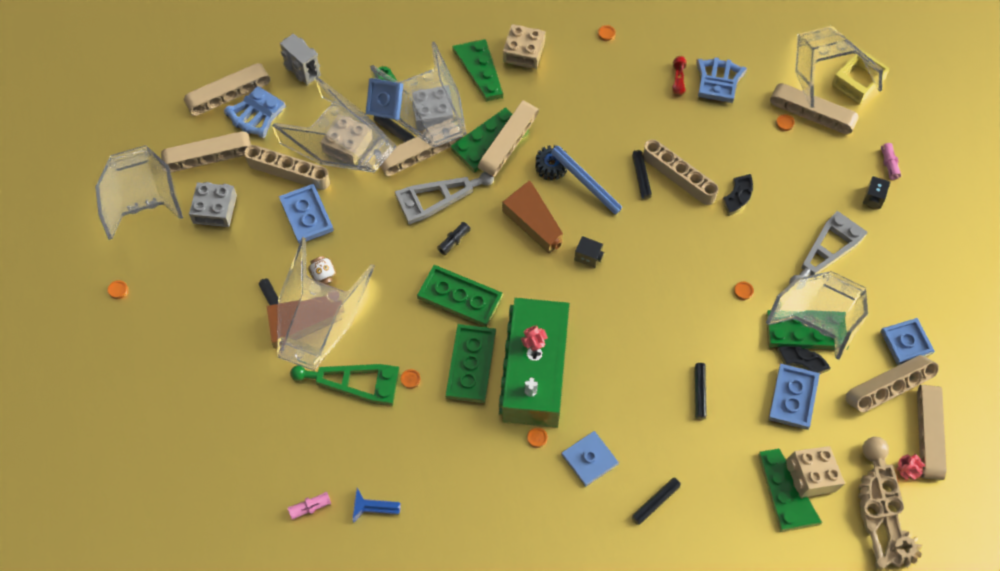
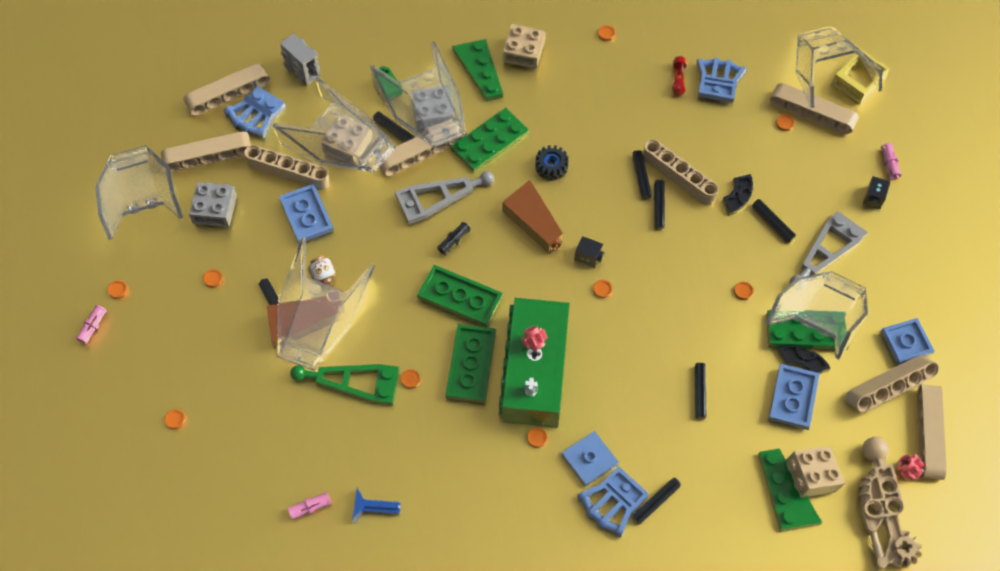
(85, 335): none -> bright pink pin
(175, 419): none -> orange piece
(213, 278): none -> orange piece
(384, 98): medium blue plate -> none
(508, 138): tan beam -> none
(586, 179): medium blue axle -> none
(602, 289): none -> orange piece
(620, 488): none -> medium blue plate
(659, 204): none -> black axle
(774, 220): none -> black axle

